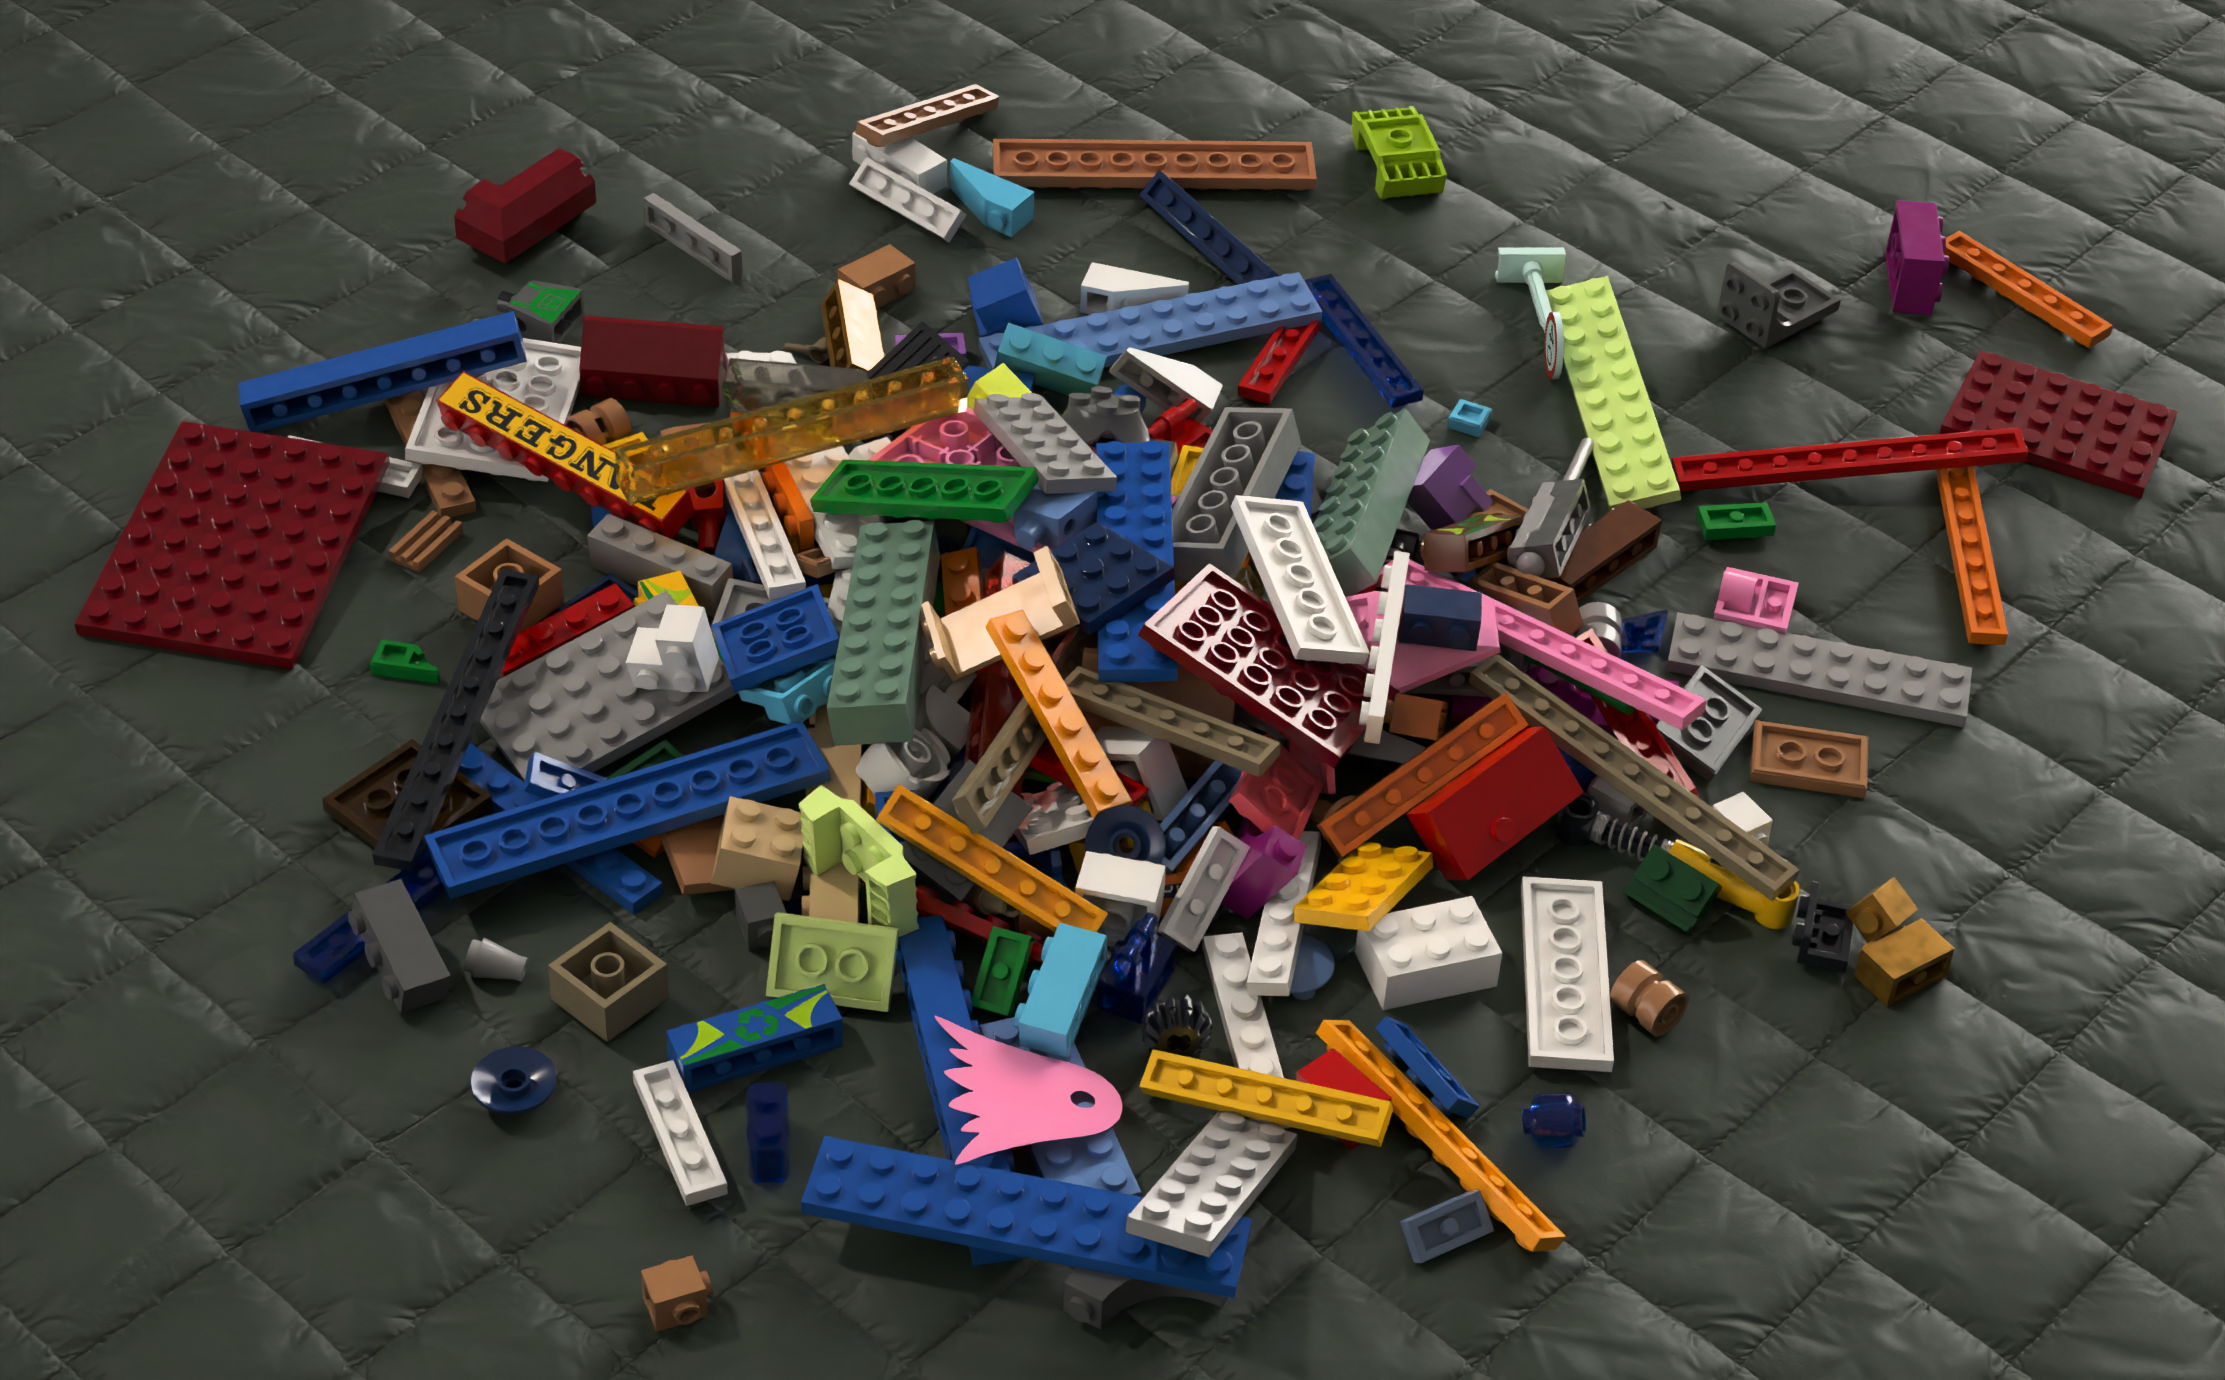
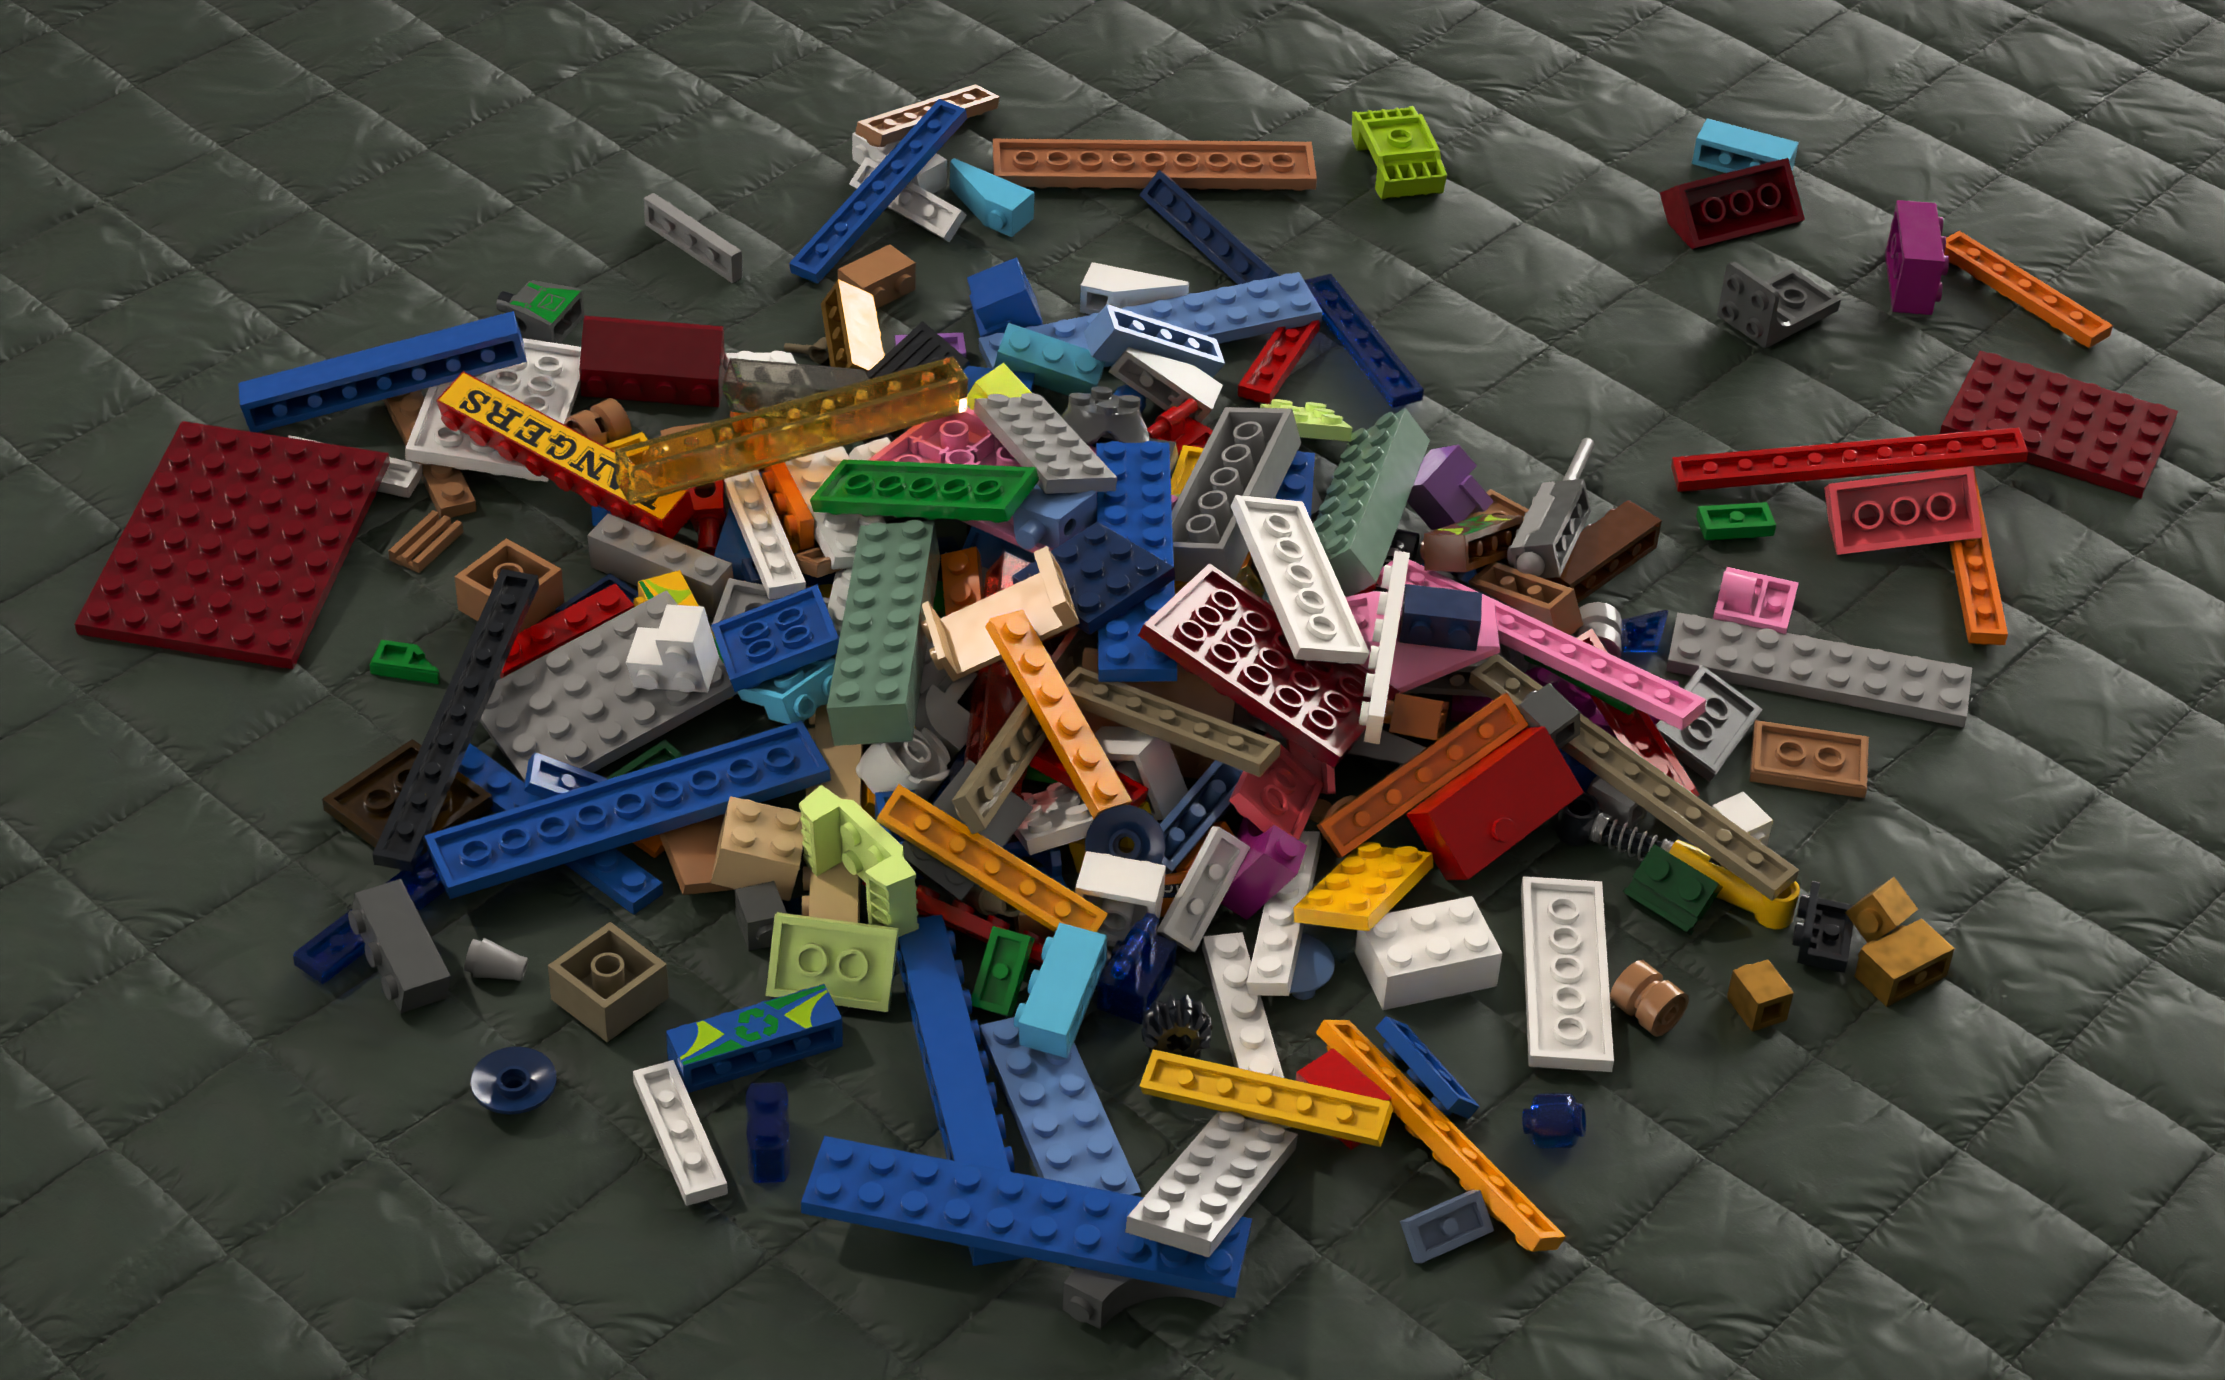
(526, 208): dark red brick -> none
(676, 1293): medium nougat brick -> none
(877, 191): none -> blue plate
(1023, 1096): bright pink piece -> none
(1118, 329): none -> medium blue brick
(1316, 421): none -> yellowish green plate
(1469, 418): medium azure tile -> none
(1535, 268): light aqua piece -> none
(1554, 712): none -> dark grey brick
(1612, 397): yellowish green plate -> none
(1733, 204): none -> dark red slope
(1734, 148): none -> medium azure brick
(1759, 995): none -> pearl gold brick
(1903, 510): none -> coral slope

